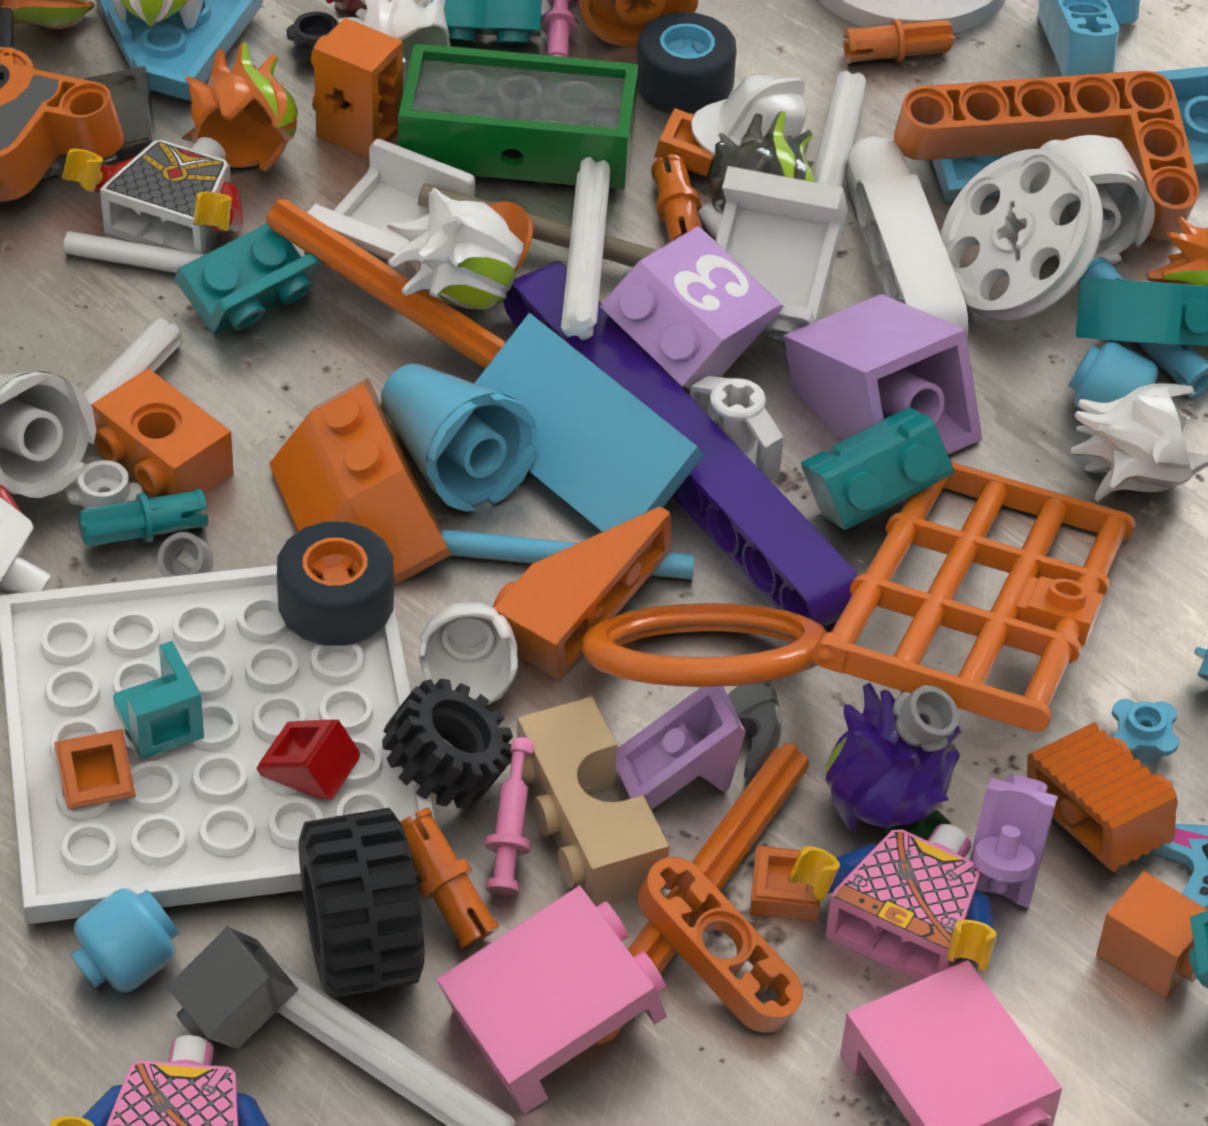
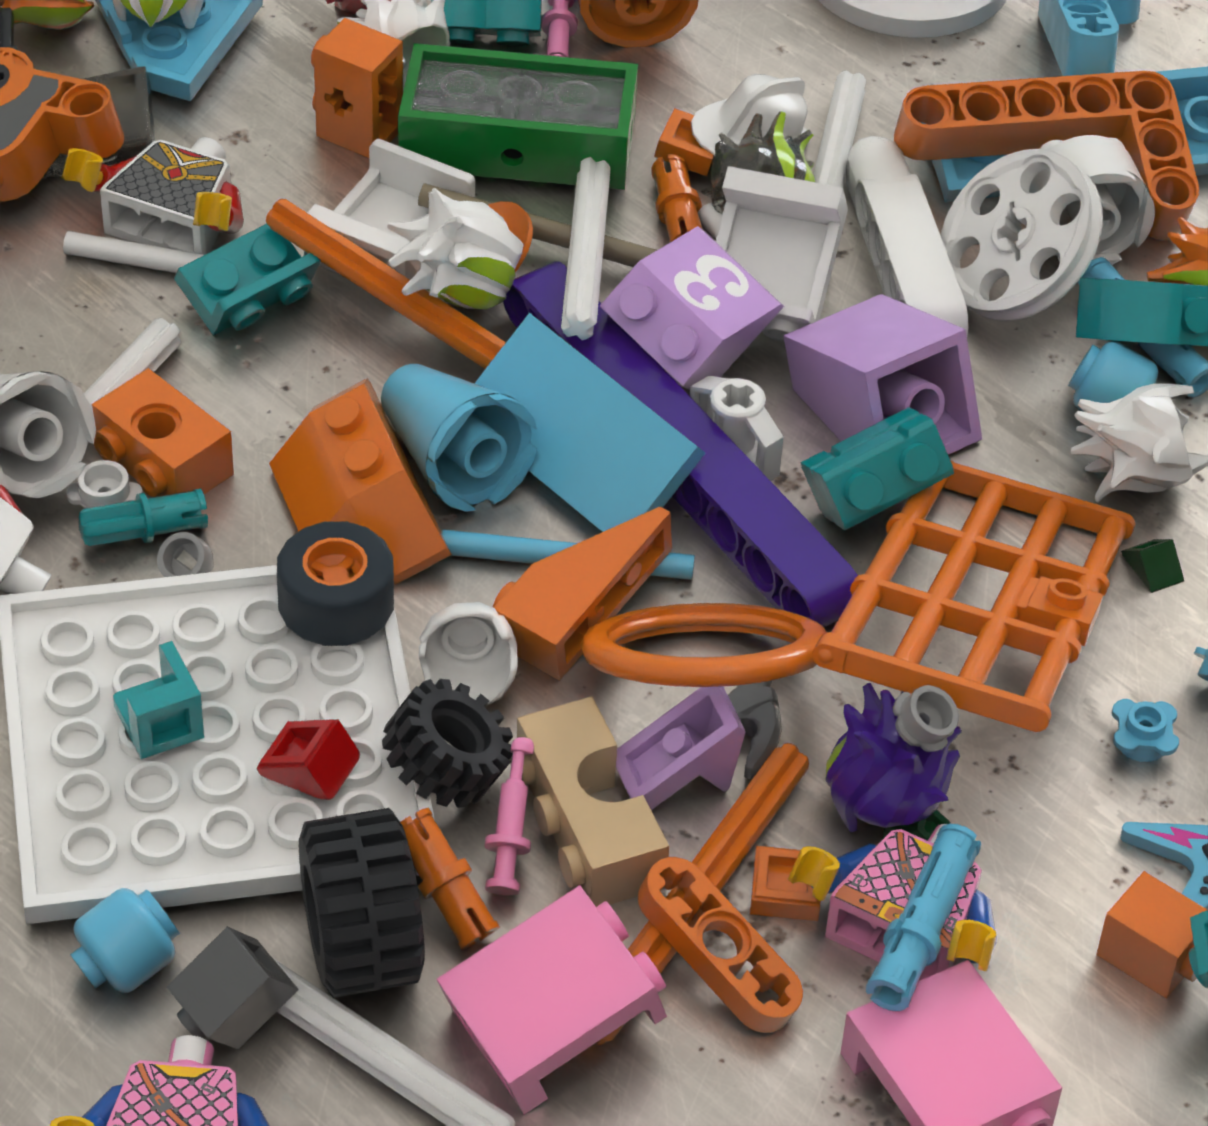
(94, 769): orange slope -> none
(243, 111): orange hair -> none
(307, 31): black plate -> none
(685, 61): black wheel -> none
(897, 40): orange axle -> none
(914, 937): none -> medium azure pin
(1012, 836): lavender hips -> none
(1106, 795): orange brick -> none
(1155, 563): none -> dark green piece

